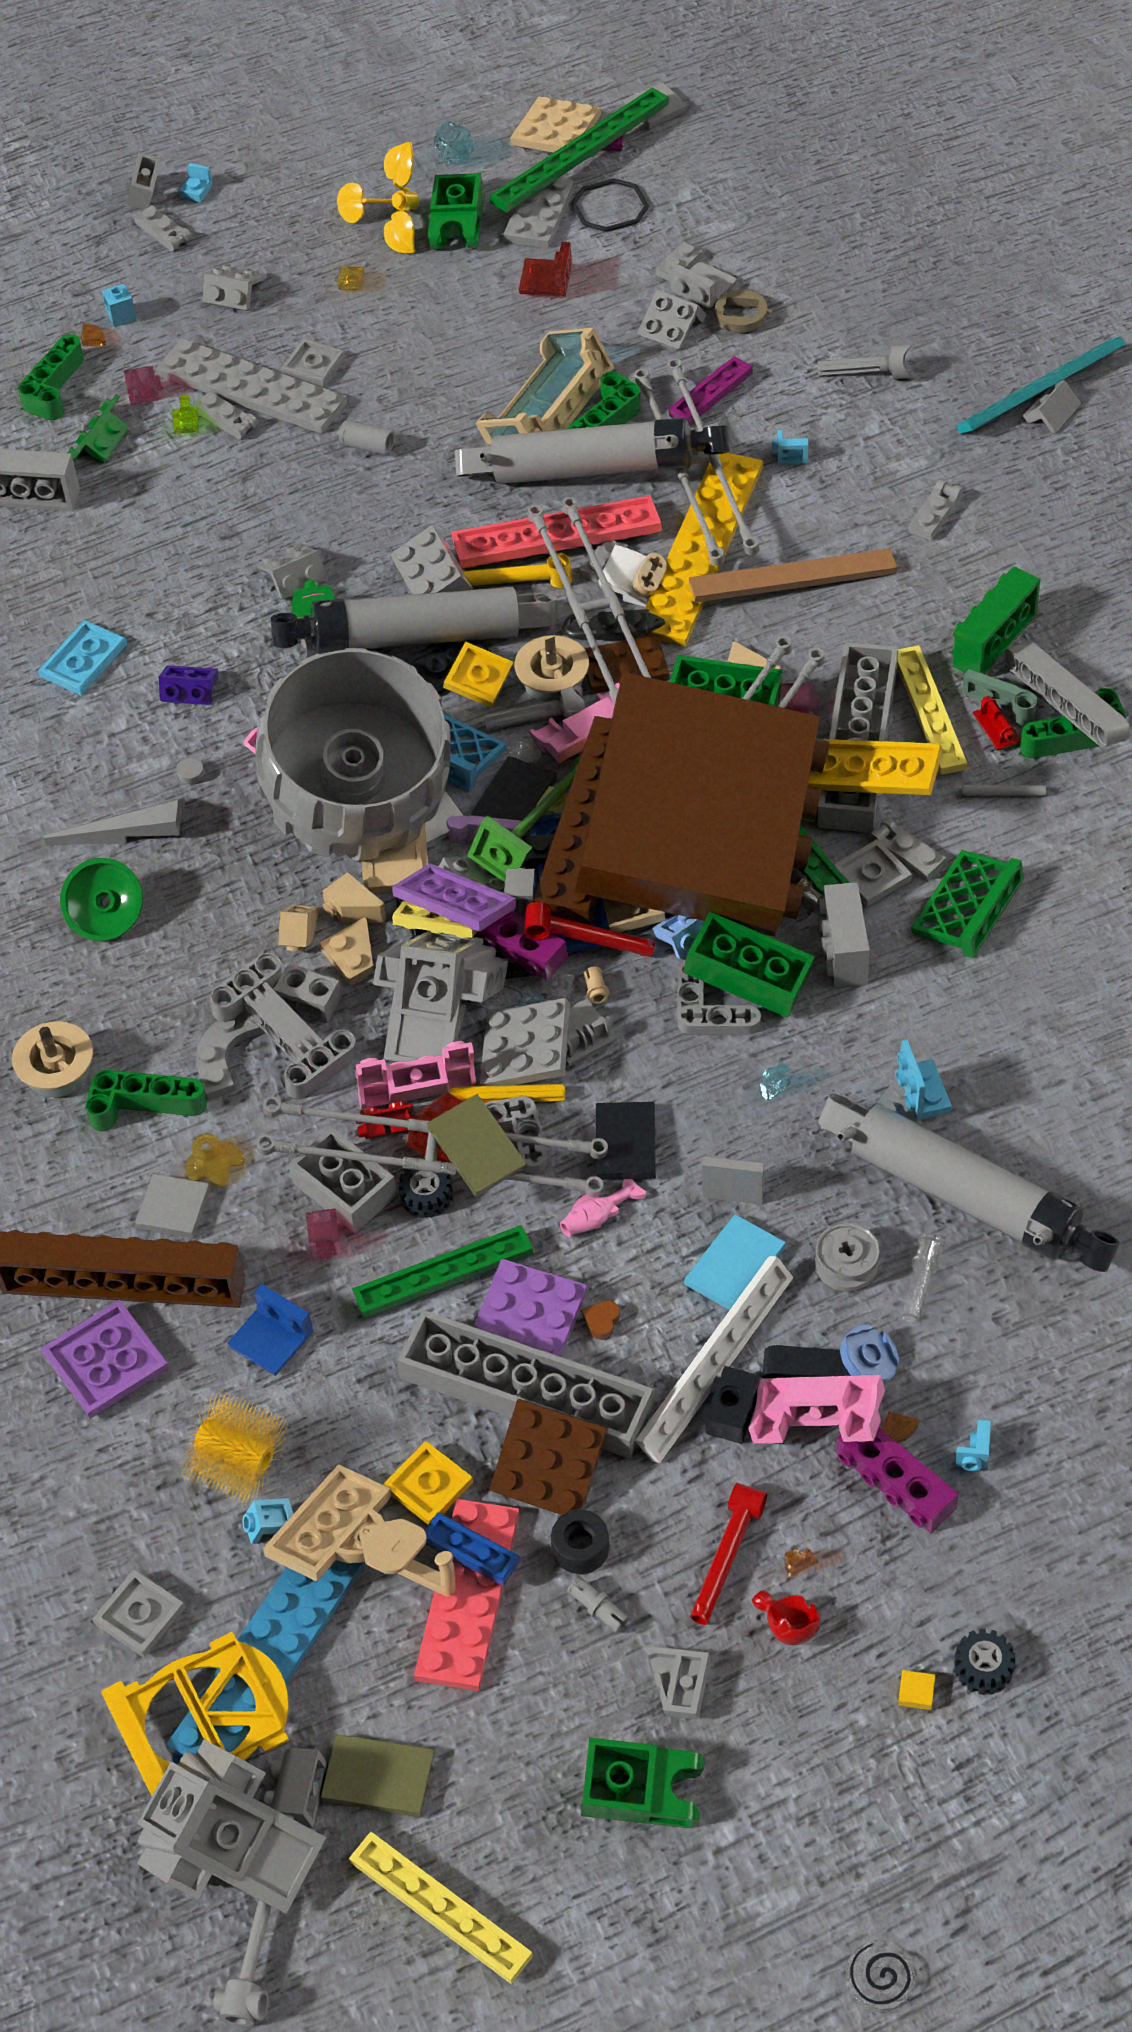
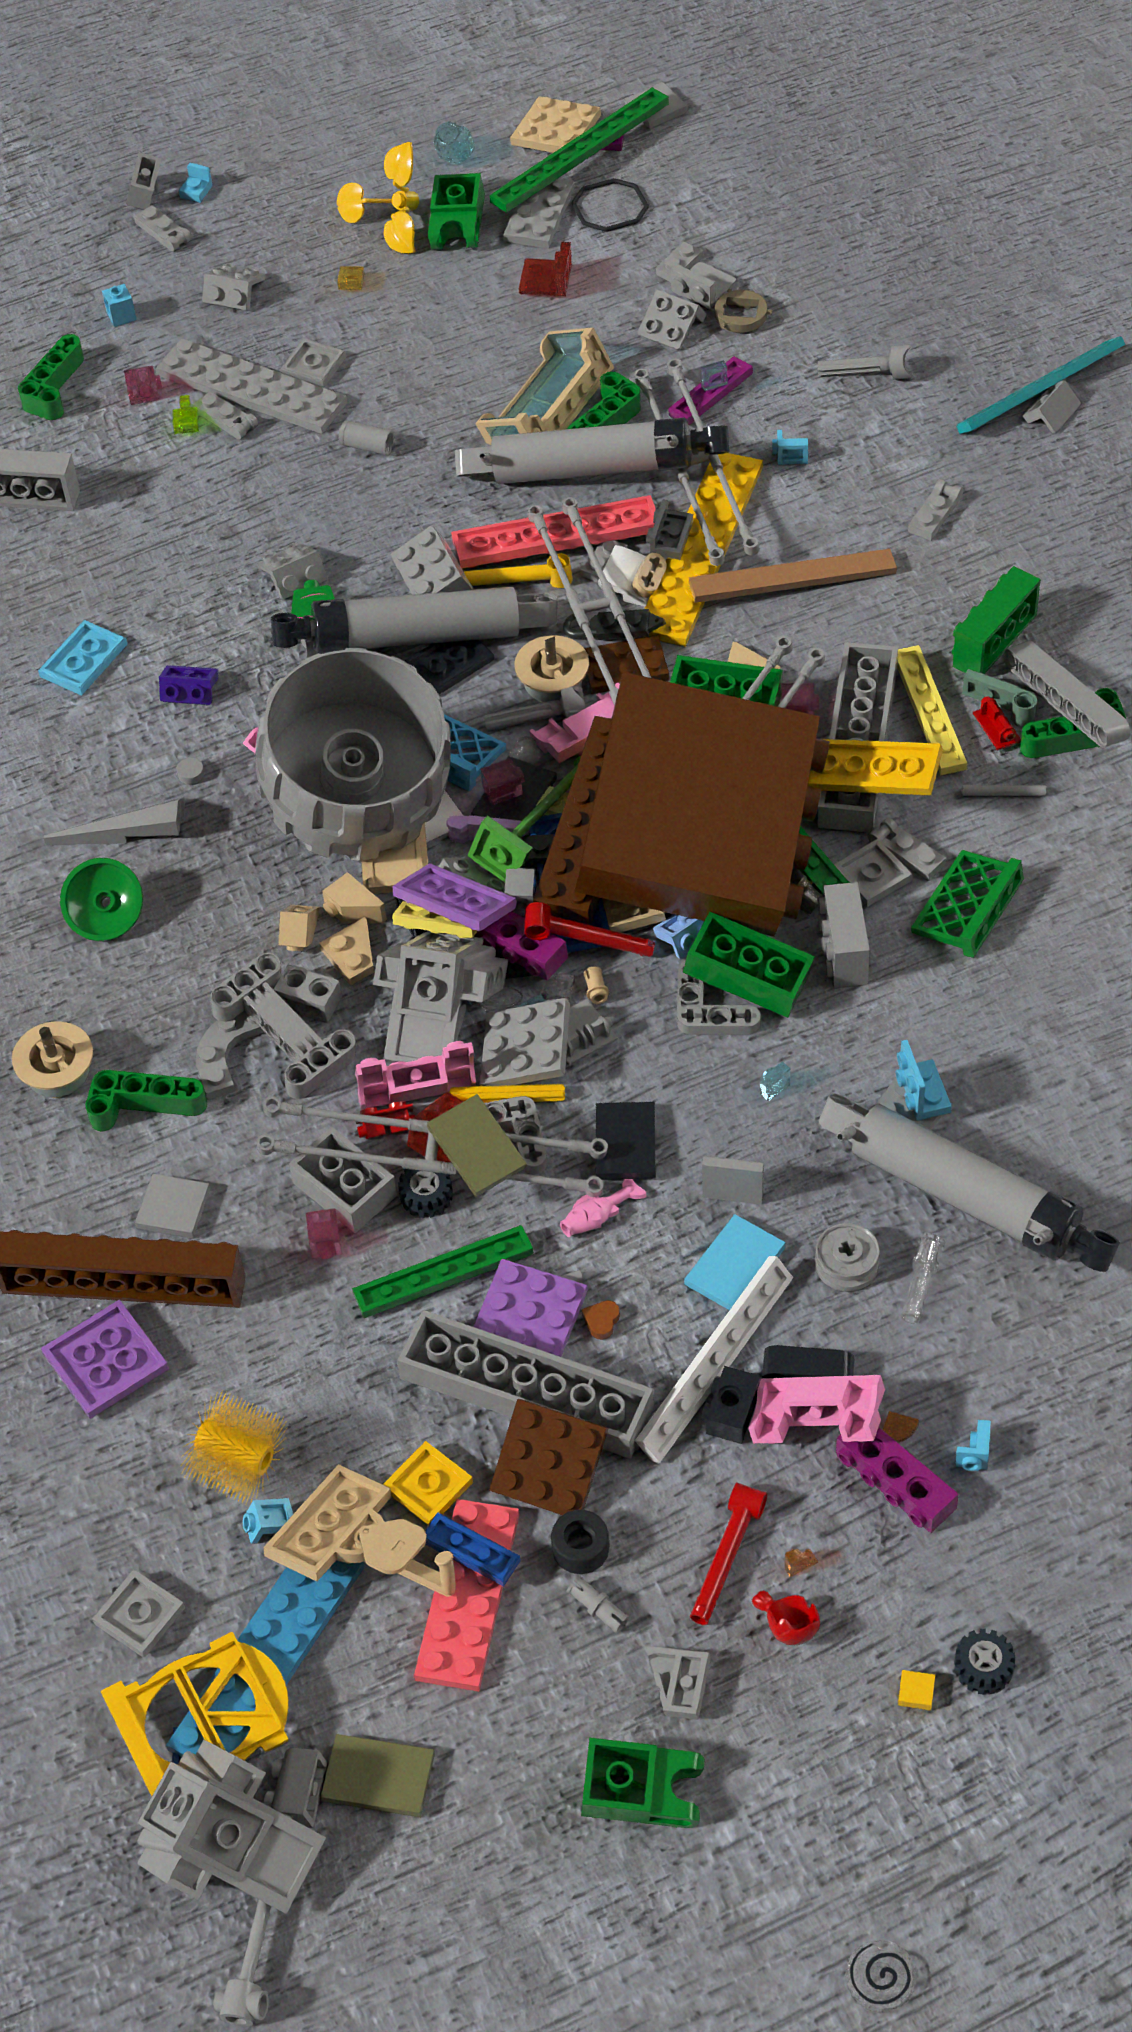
(92, 335): clear orange tile -> none
(103, 434): green bracket -> none
(213, 1163): clear yellow plate -> none
(272, 1331): blue bracket -> none
(441, 1907): light yellow plate -> none
(478, 674): yellow plate -> none
(502, 781): none -> clear pink brick
(669, 531): none -> dark grey bracket
(714, 375): none -> clear light blue tile
(869, 1352): medium blue tile -> none

